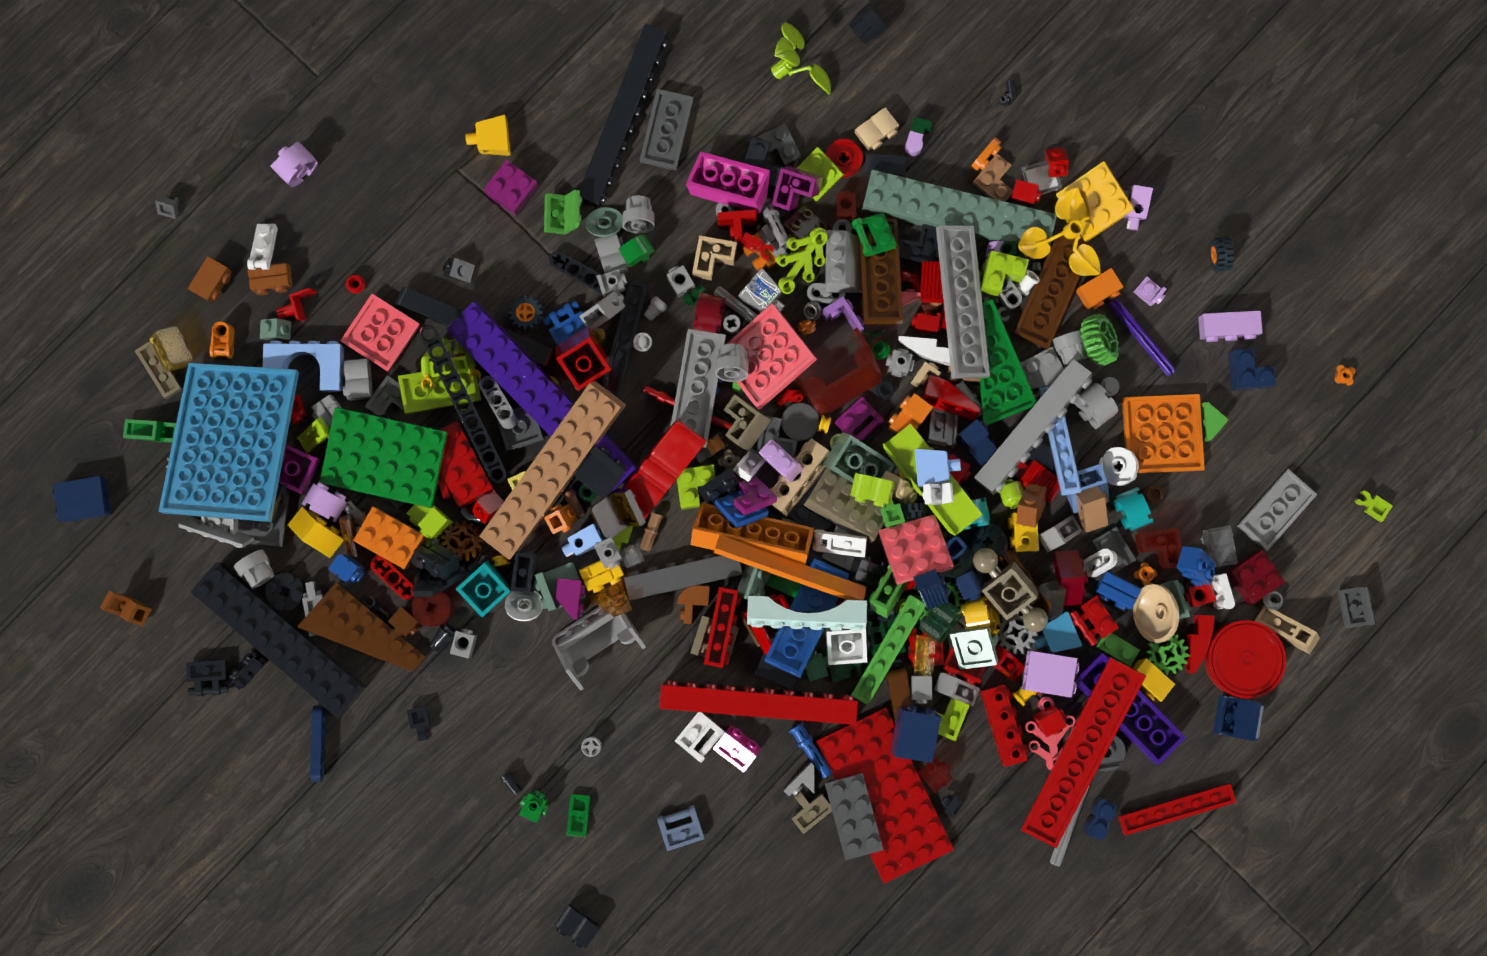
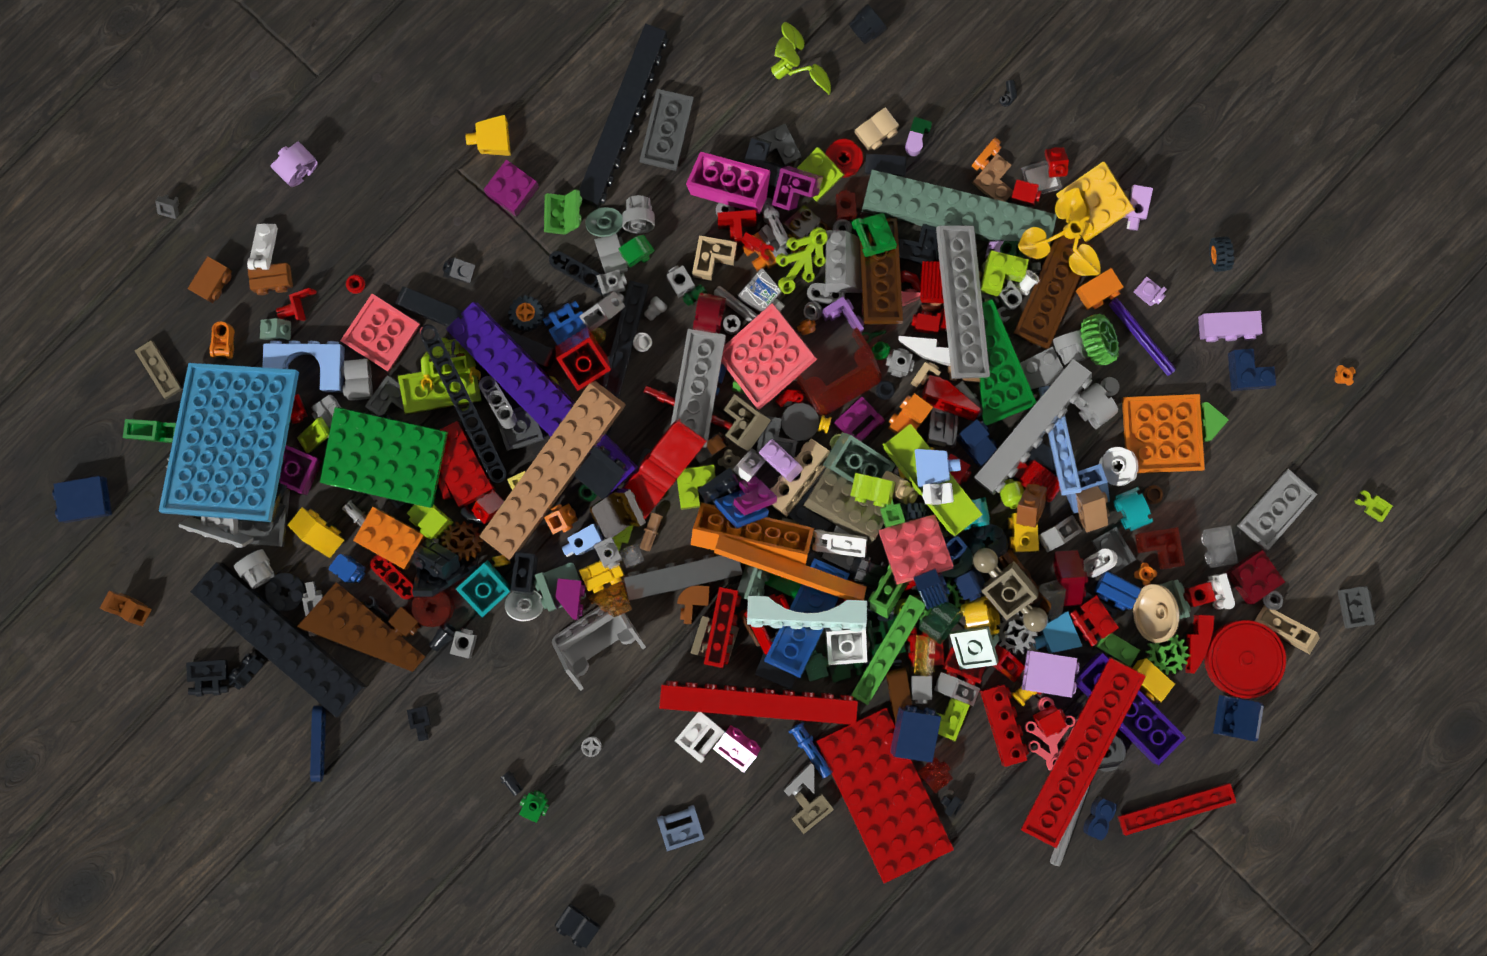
(171, 349): clear yellow brick -> none
(325, 502): lavender brick -> none
(349, 532): reddish brown slope -> none
(571, 498): nougat arm -> none
(578, 815): green slope -> none
(732, 363): light grey piece -> none
(853, 816): dark grey plate -> none
(1196, 566): blue brick -> none

